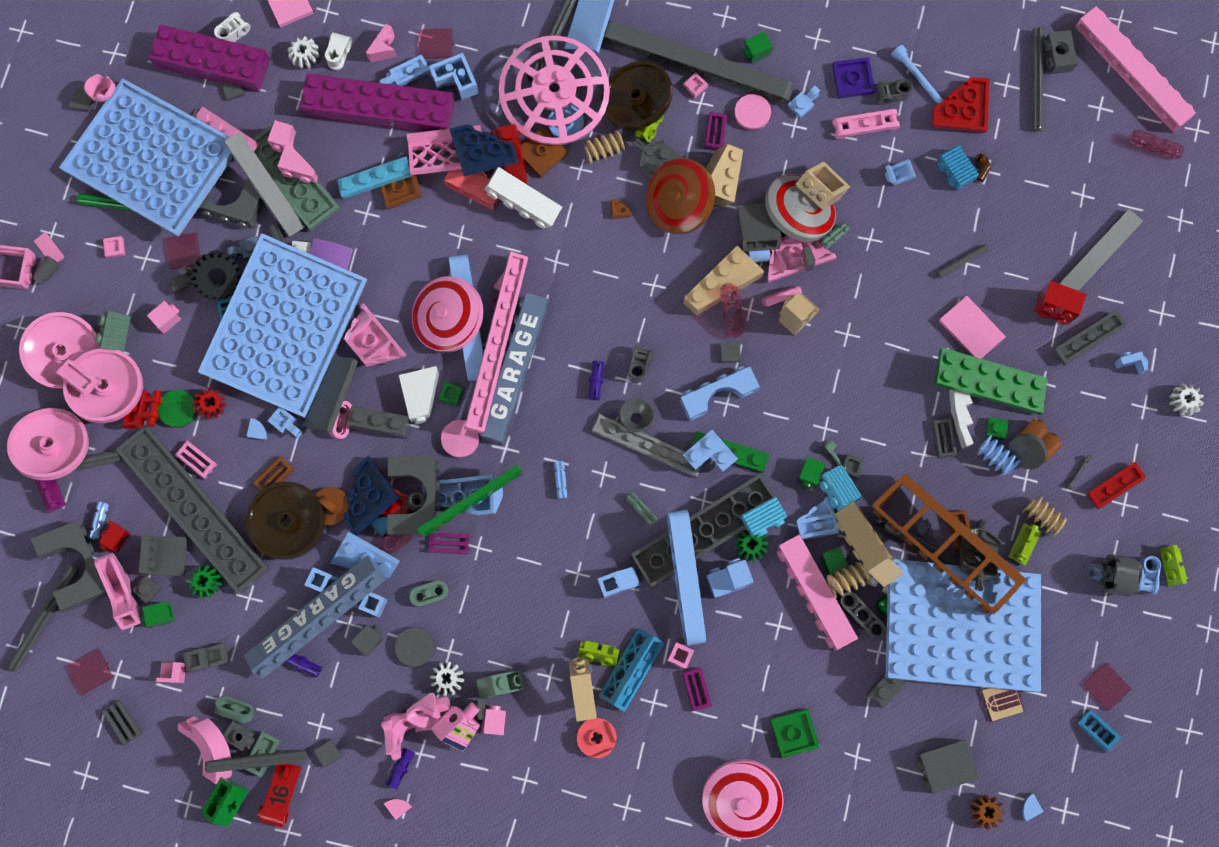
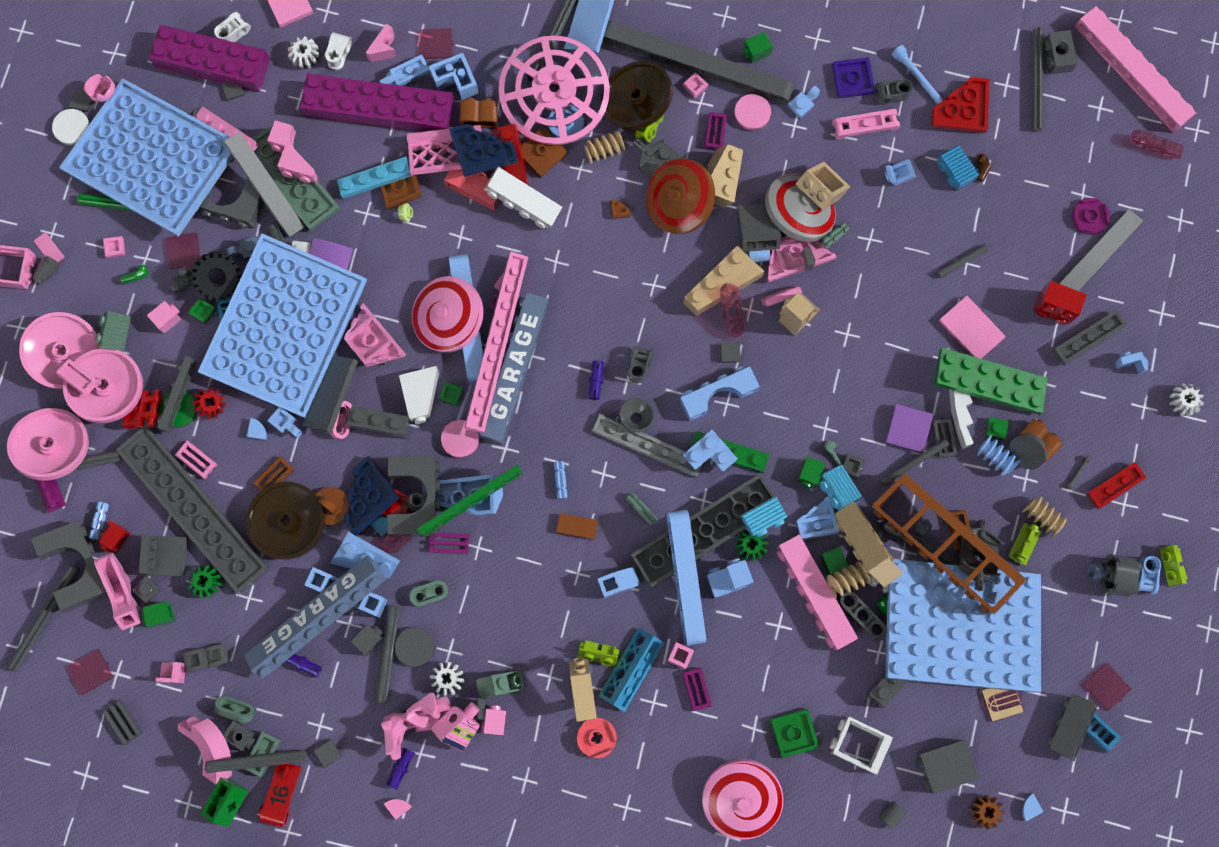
(70, 126): none -> white tile
(135, 276): none -> green arm
(179, 387): none -> dark grey plate
(202, 311): none -> green plate
(387, 654): none -> dark grey axle
(405, 212): none -> yellowish green plate
(479, 112): none -> dark orange brick
(577, 526): none -> dark orange tile
(880, 751): none -> white window
(892, 815): none -> dark grey piece
(909, 427): none -> medium lavender slope
(914, 462): none -> dark grey bar
(1072, 727): none -> dark grey brick
(1090, 216): none -> magenta tile

